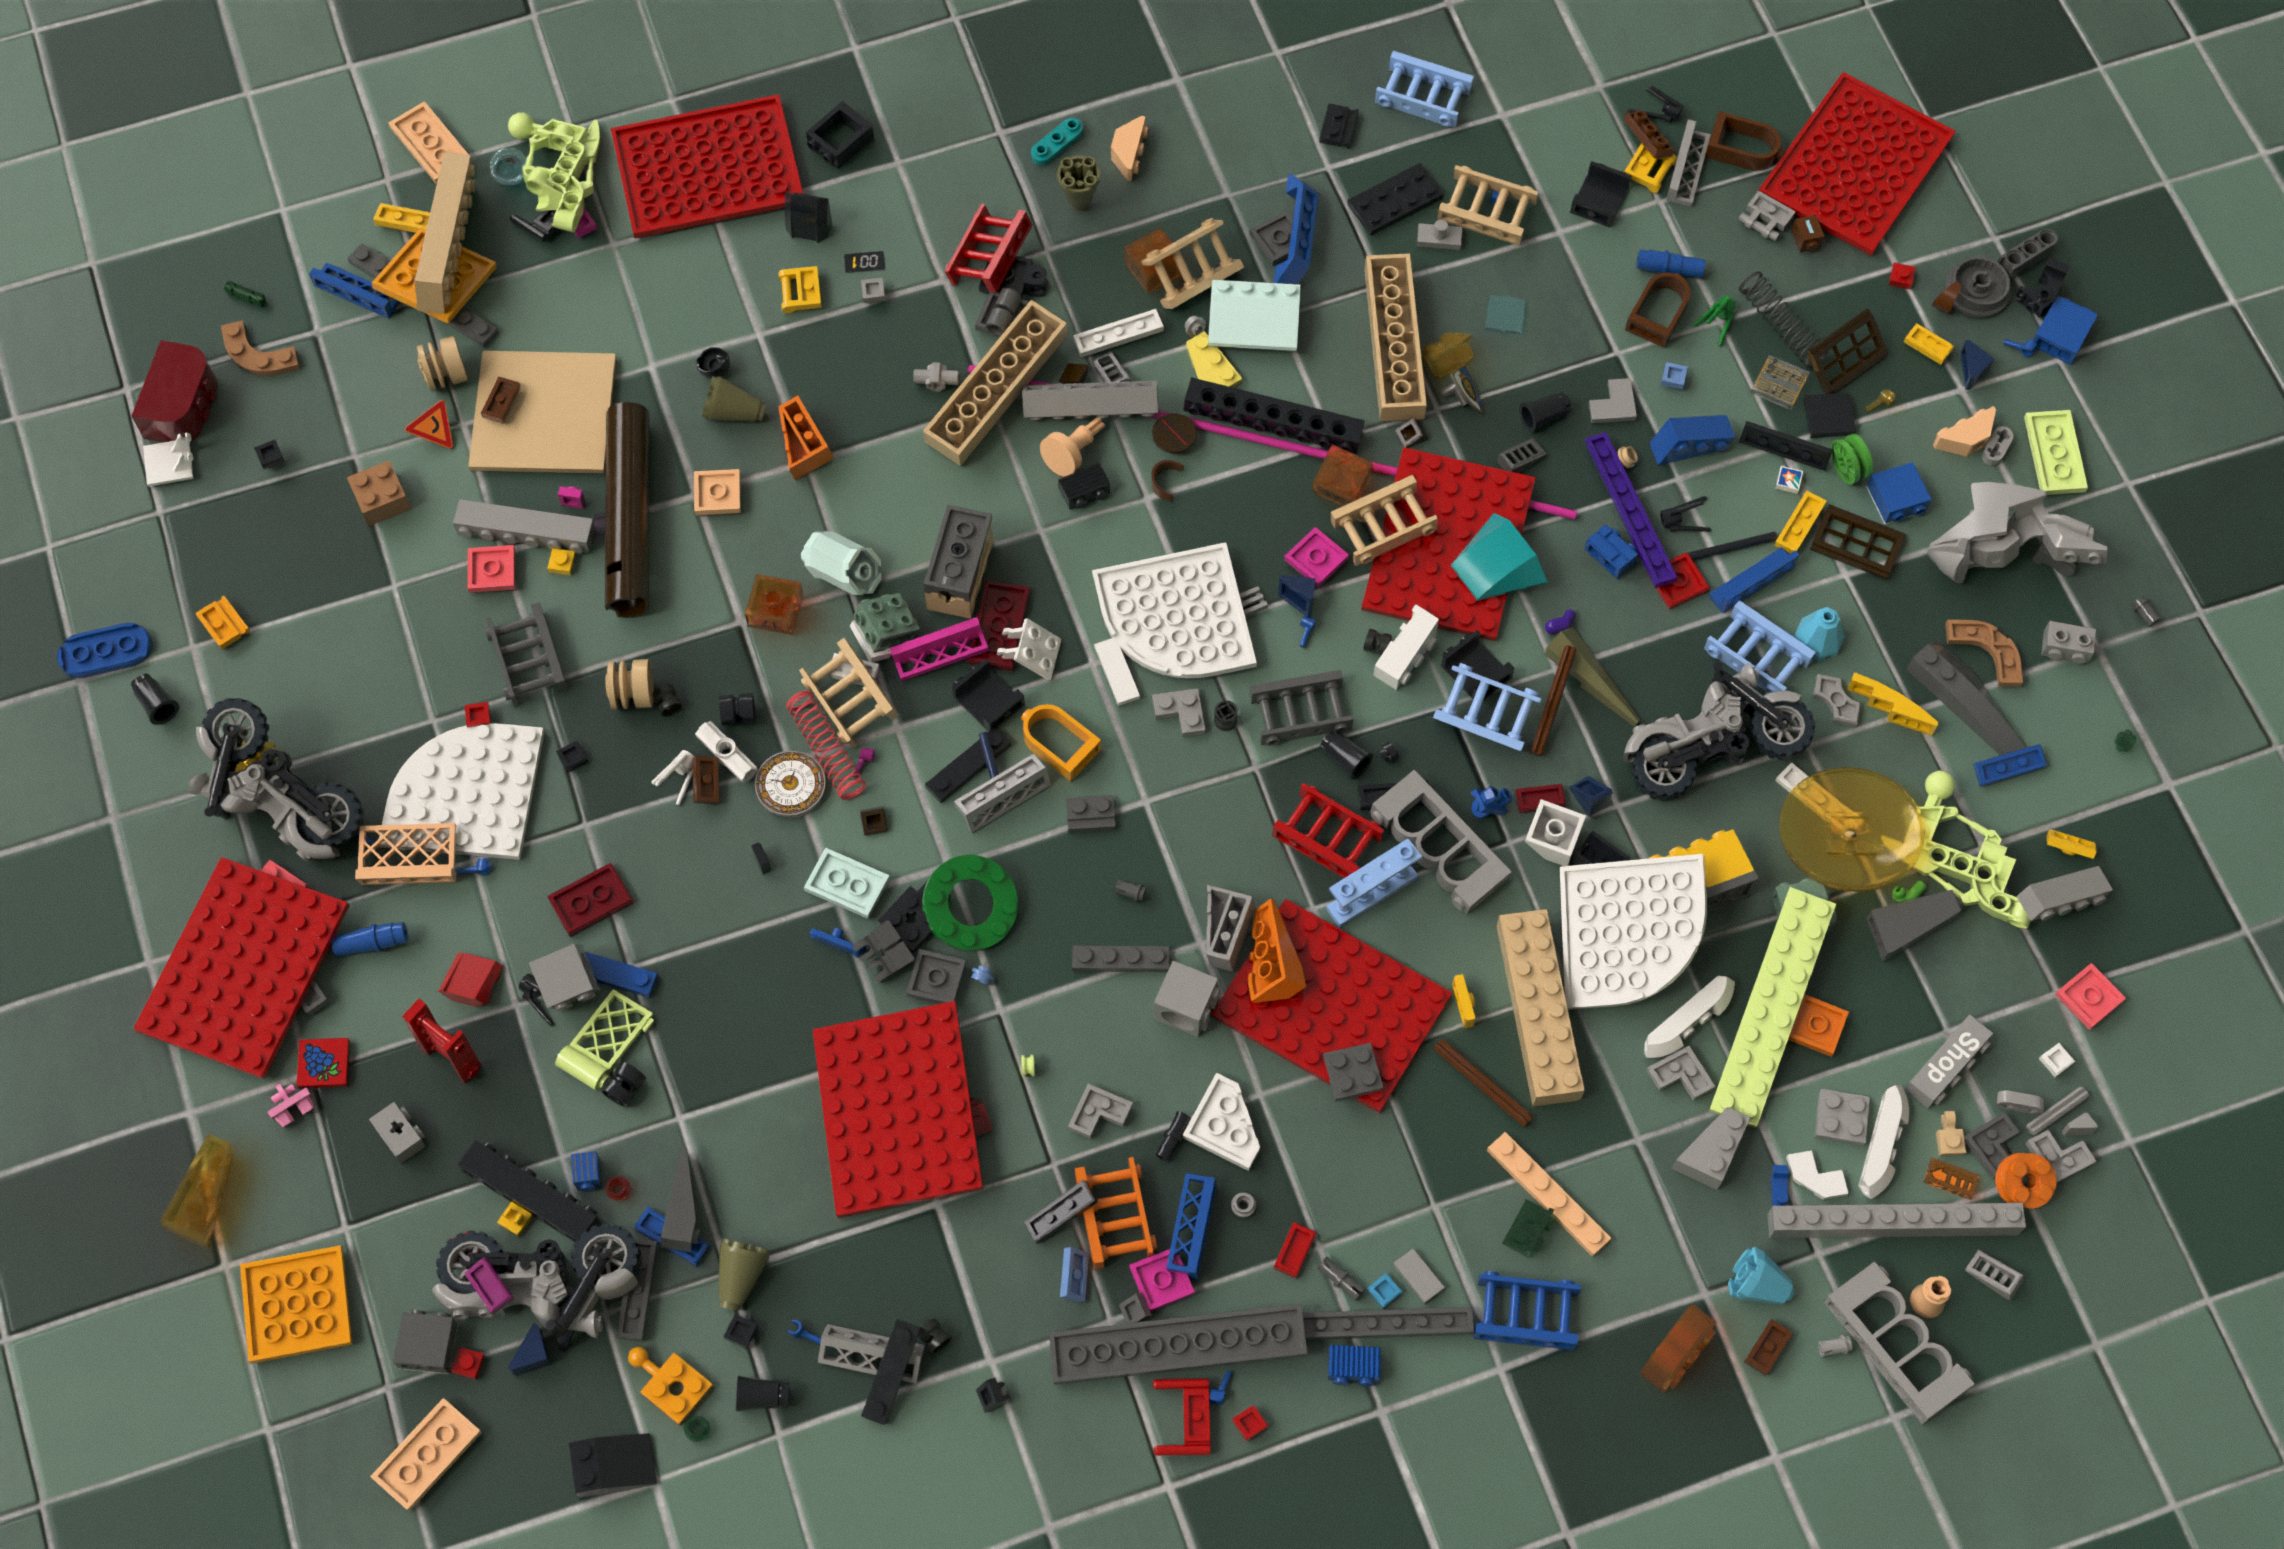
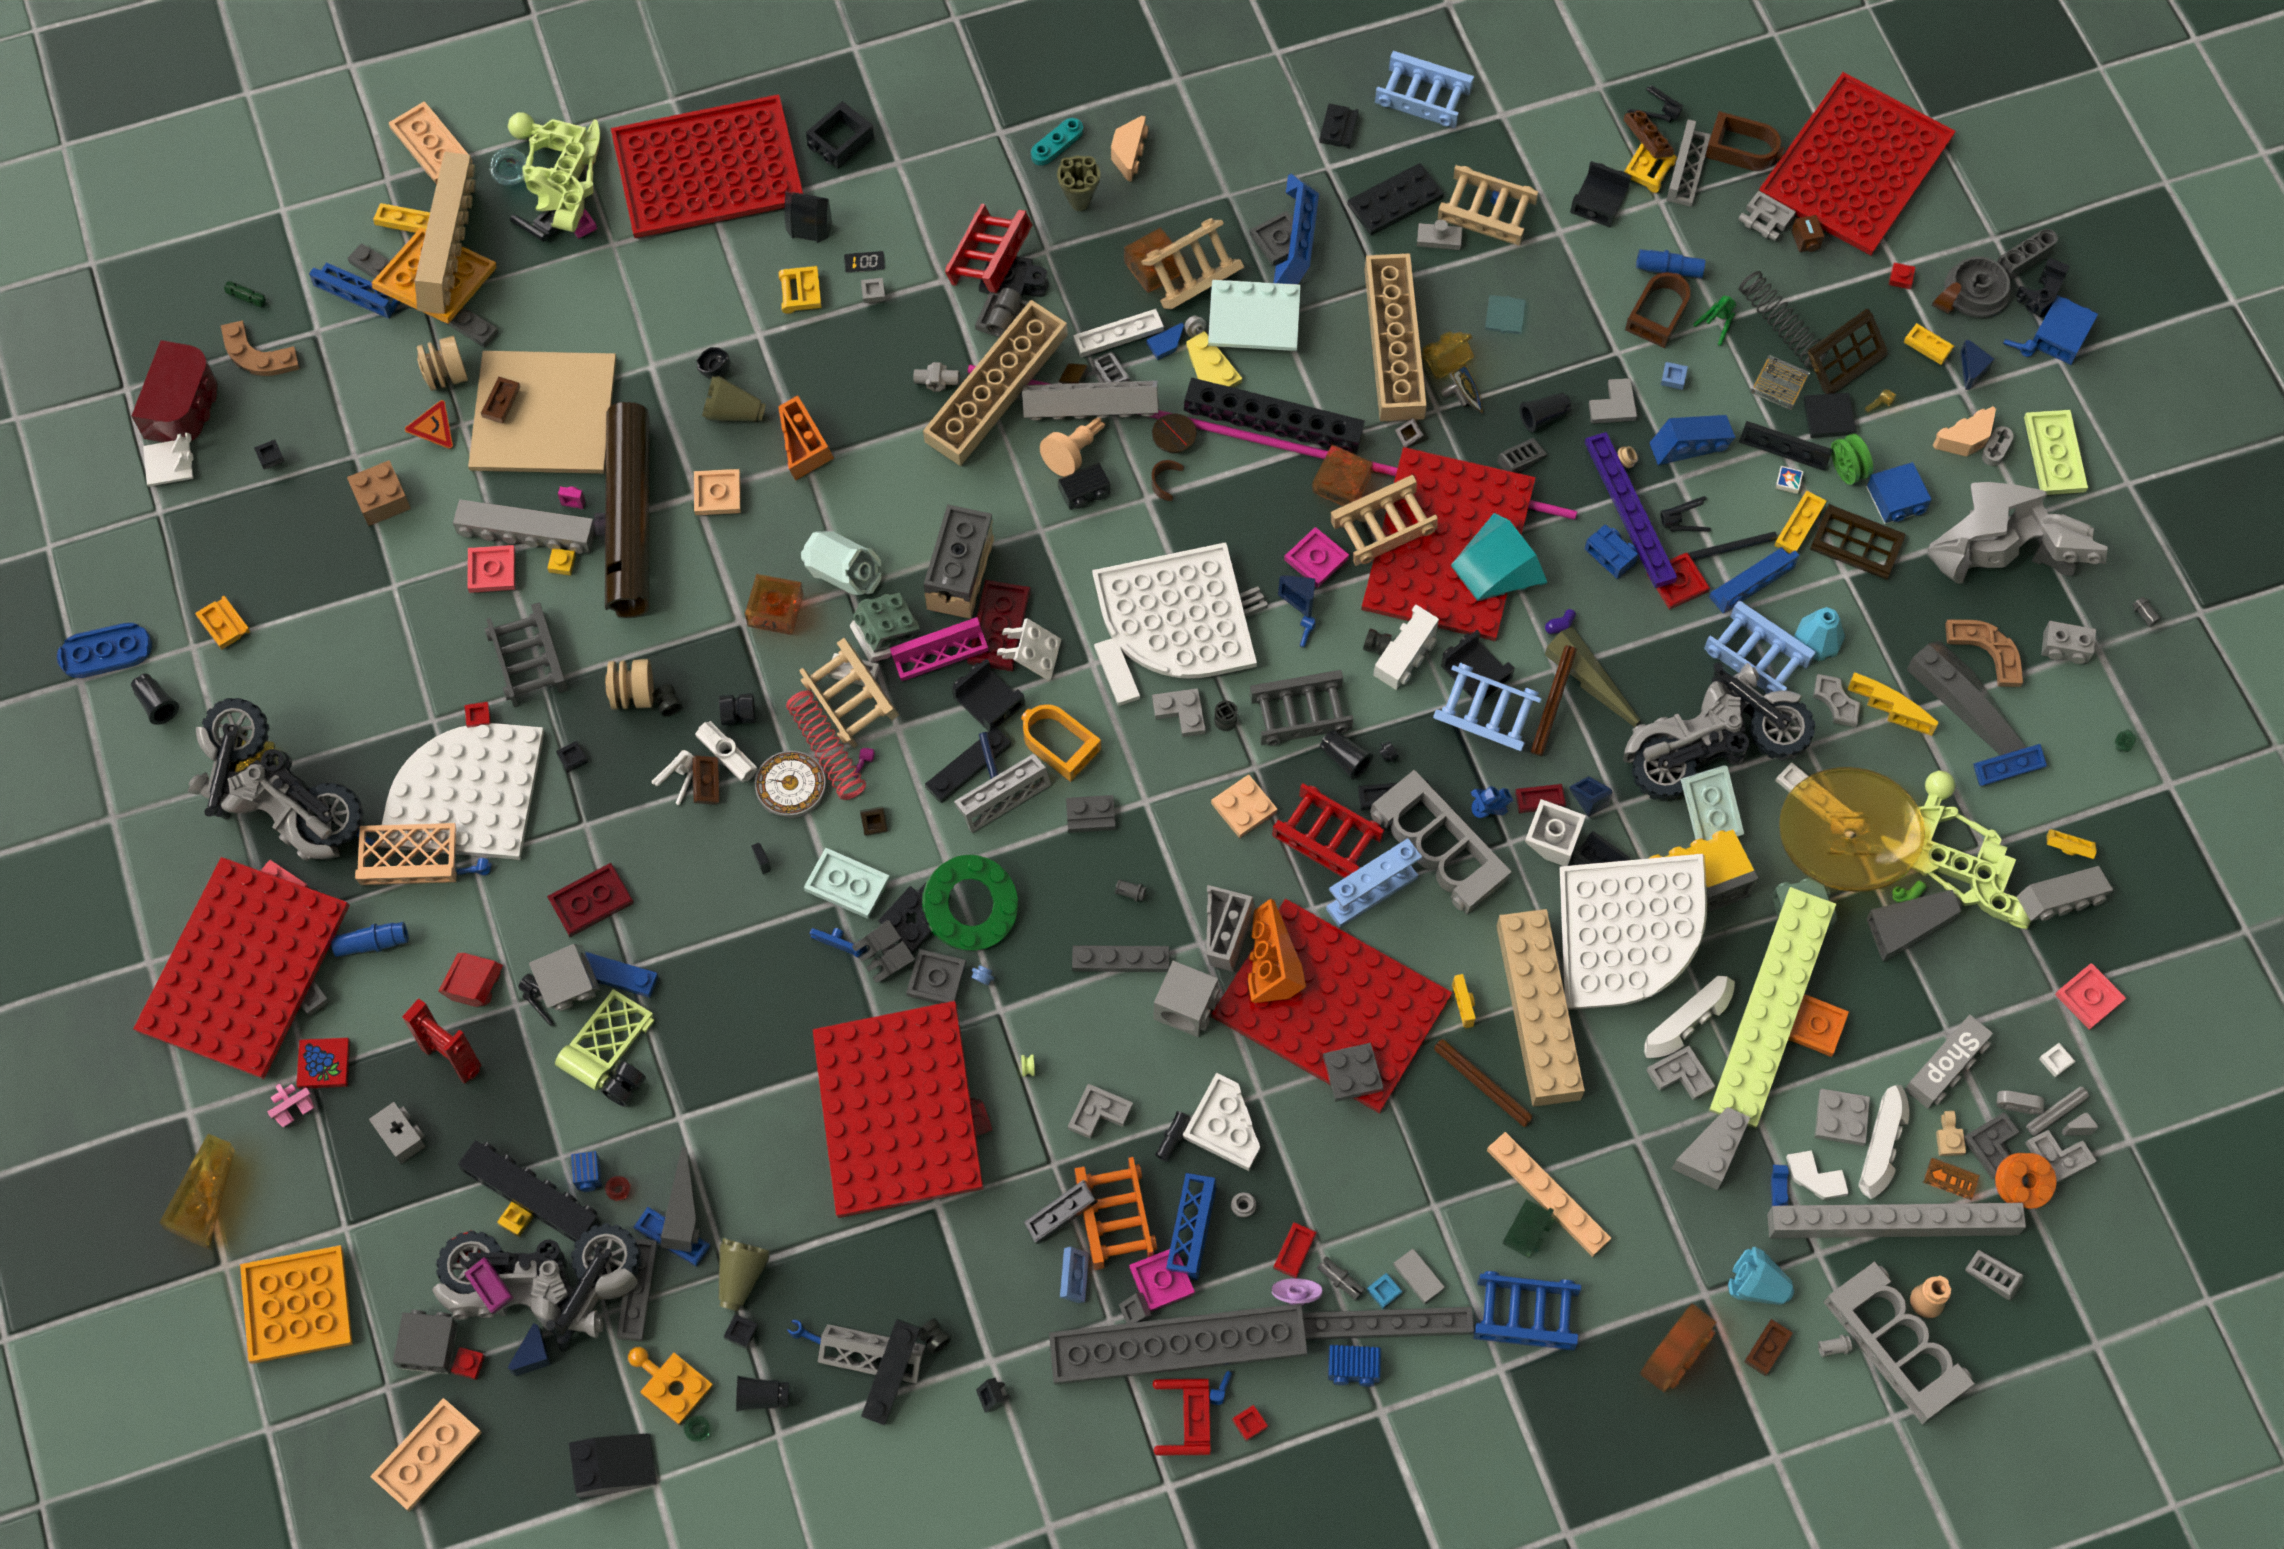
(1166, 341): none -> blue tile
(1244, 806): none -> light nougat plate
(1296, 1291): none -> lavender dish
(1711, 803): none -> light aqua plate

